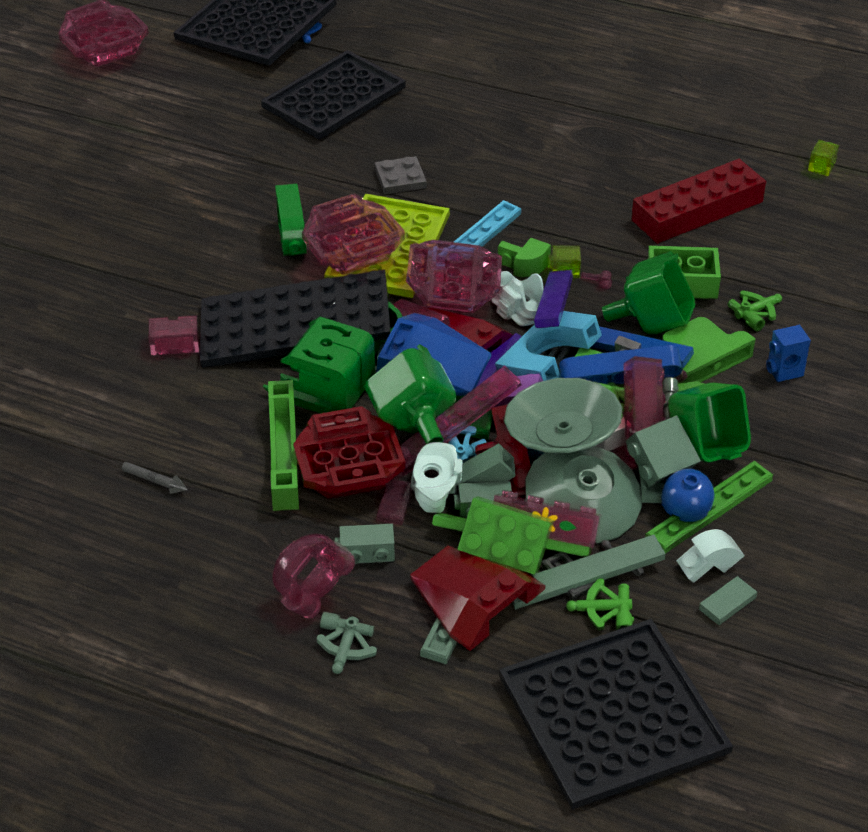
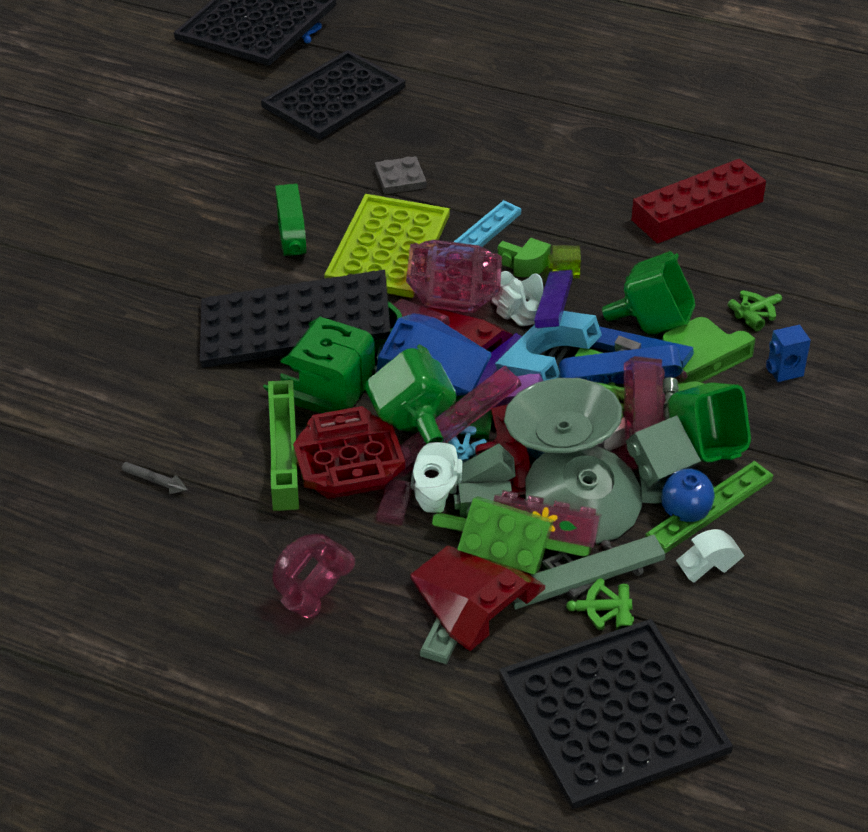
(102, 32): clear pink piece -> none
(173, 335): clear pink brick -> none
(349, 629): sand green piece -> none
(351, 233): clear pink piece -> none
(368, 542): sand green brick -> none
(604, 278): clear pink hand -> none
(699, 267): bright green brick -> none
(728, 600): sand green tile -> none
(823, 157): clear neon green brick -> none

